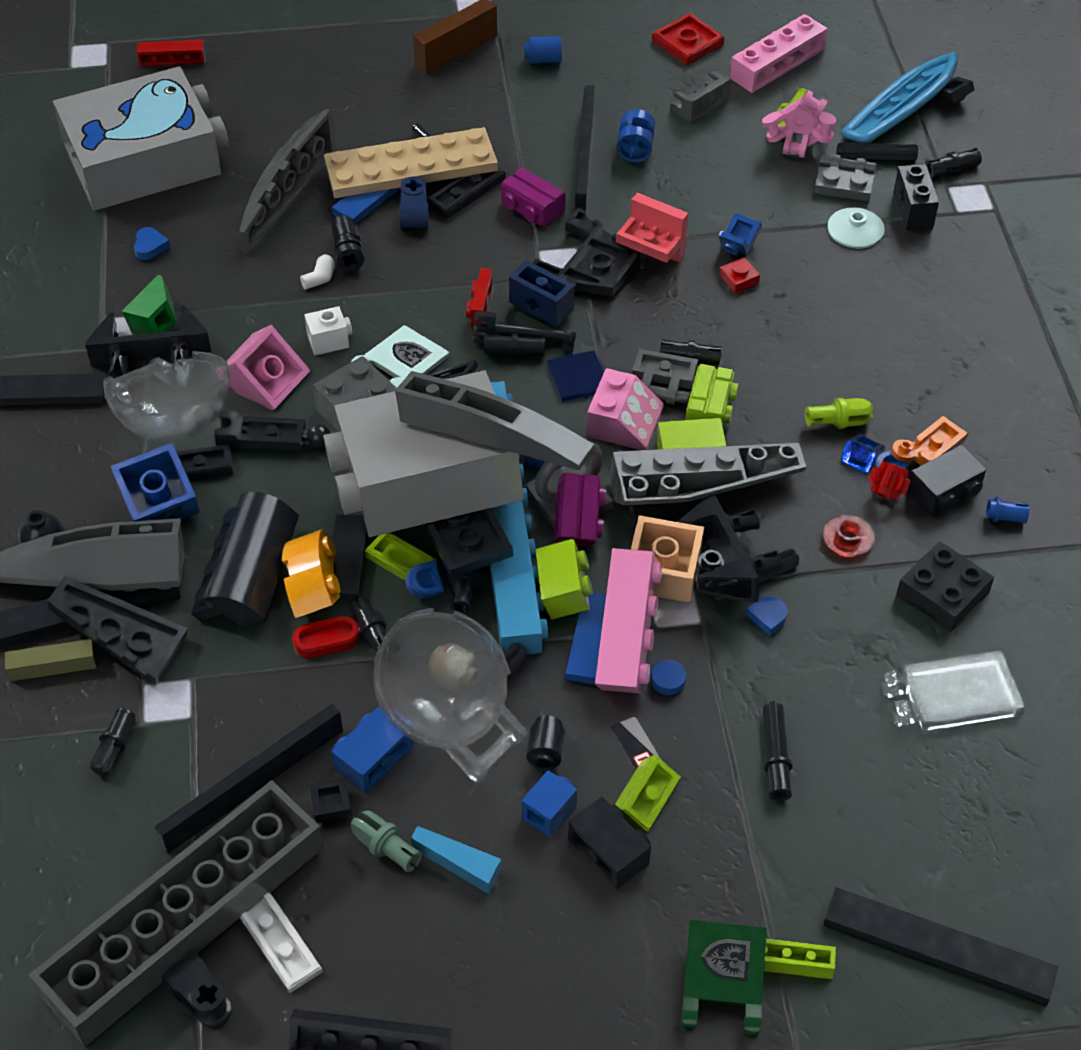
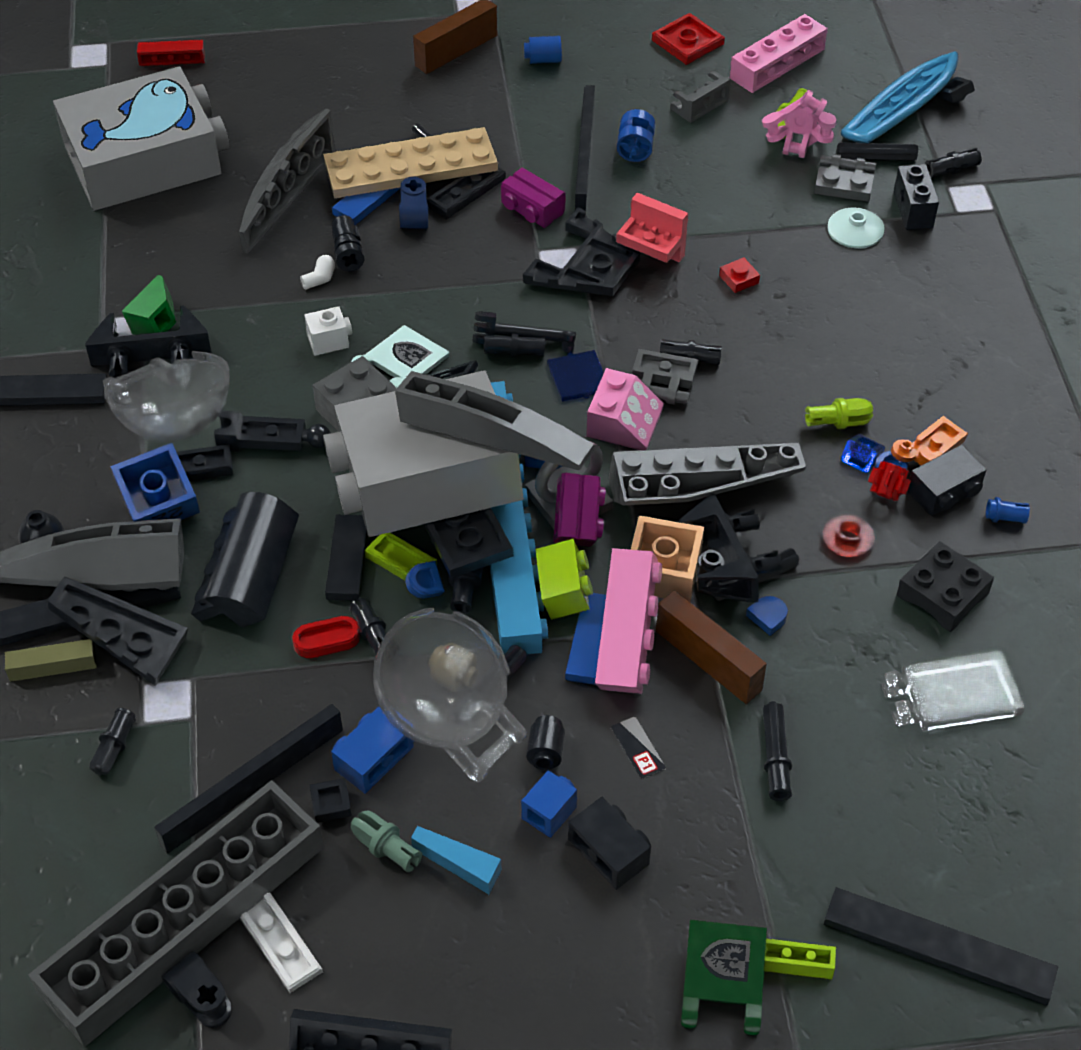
(150, 243): blue tile -> none
(265, 368): bright pink slope -> none
(311, 573): light orange brick -> none
(481, 293): red plate -> none
(541, 293): dark blue brick -> none
(647, 792): lime slope -> none
(668, 677): blue tile -> none
(690, 434): lime brick -> none
(710, 647): none -> reddish brown piece
(712, 394): lime brick -> none
(740, 235): blue bracket -> none

